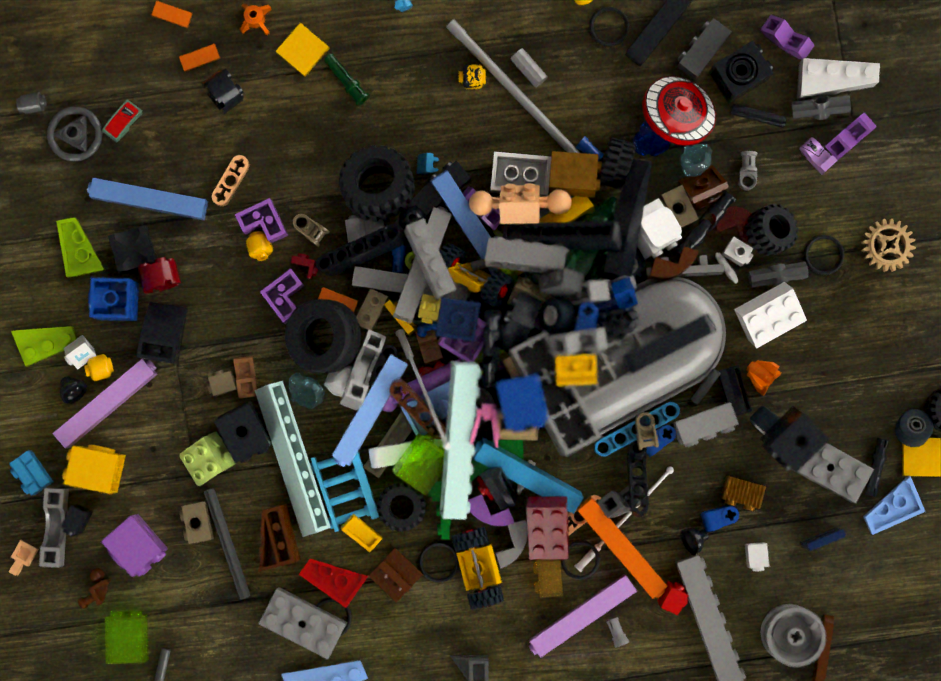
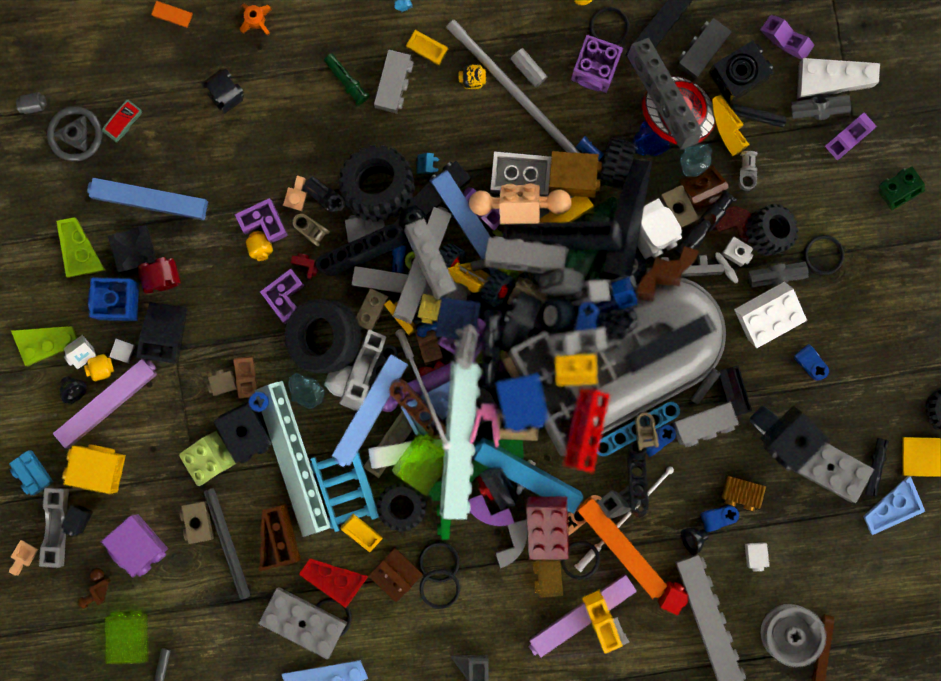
(122, 351): none -> white tile
(199, 57): orange piece -> none
(218, 190): light nougat beam -> none
(254, 397): none -> blue bush
(296, 197): none -> light nougat plate
(302, 49): yellow tile -> none
(325, 196): none -> black piece
(327, 294): orange piece -> none
(393, 81): none -> light grey brick
(427, 47): none -> yellow tile
(444, 605): none -> black tyre
(466, 346): none -> light grey plate
(478, 568): plate -> none
(583, 428): none -> red fence
(596, 64): none -> medium lavender brick
(602, 621): none -> yellow slope
(664, 93): none -> dark grey brick
(665, 273): none -> reddish brown brick
(728, 126): none -> yellow slope
(762, 374): orange brick -> none
(810, 360): none -> blue piece
(817, 155): lavender leg -> none
(823, 539): dark blue tile -> none
(899, 233): tan gear -> none
(901, 188): none -> dark green brick
(910, 434): black wheel -> none

